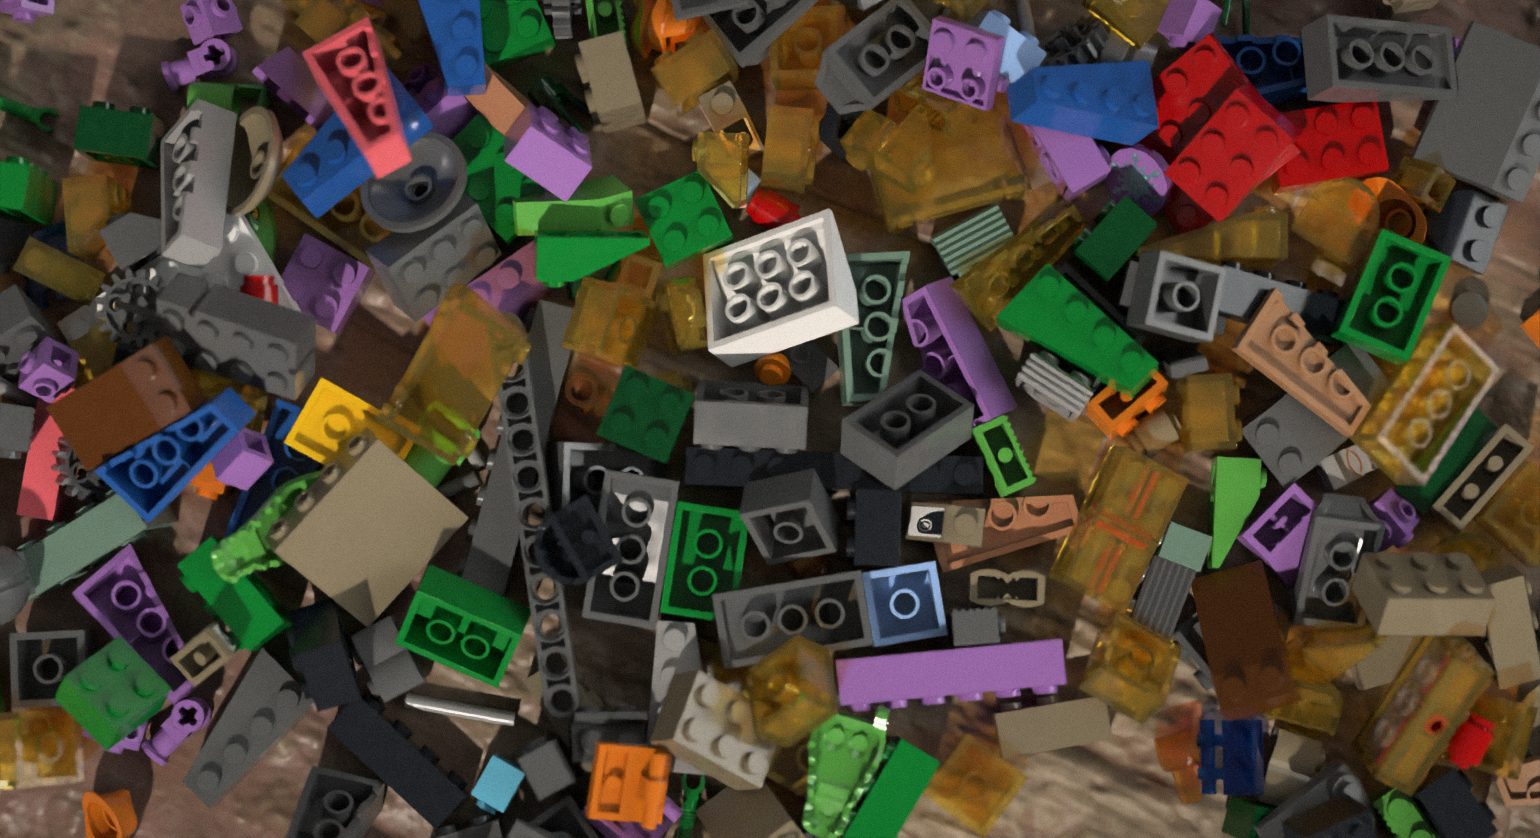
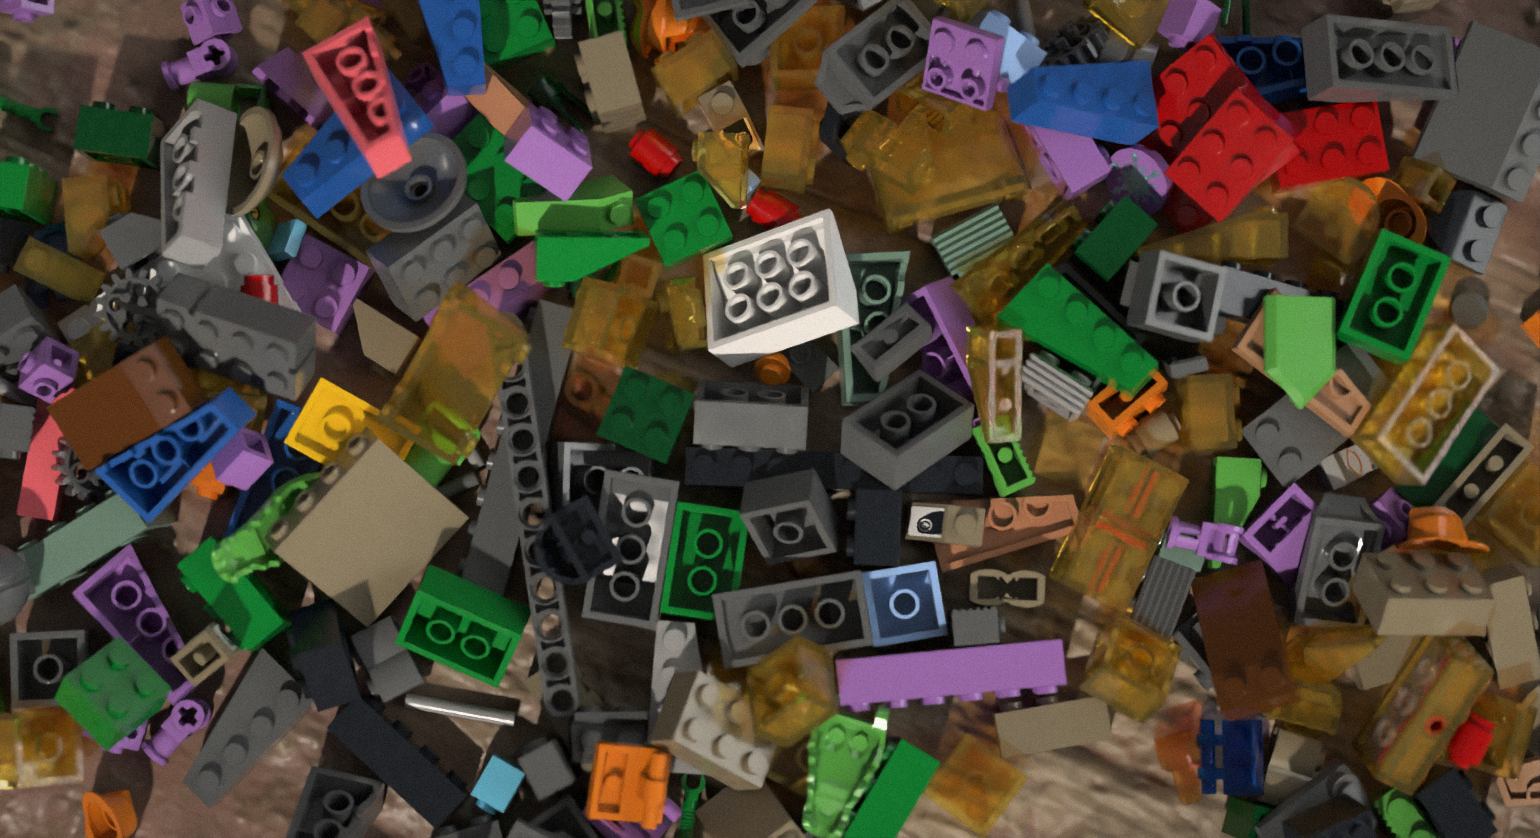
(287, 240): none -> medium azure tile
(384, 341): none -> dark tan slope
(655, 153): none -> red brick
(892, 342): none -> dark grey slope
(996, 379): none -> clear yellow slope
(1208, 539): none -> medium lavender connector
(1299, 344): none -> bright green tile
(1438, 530): none -> orange piece

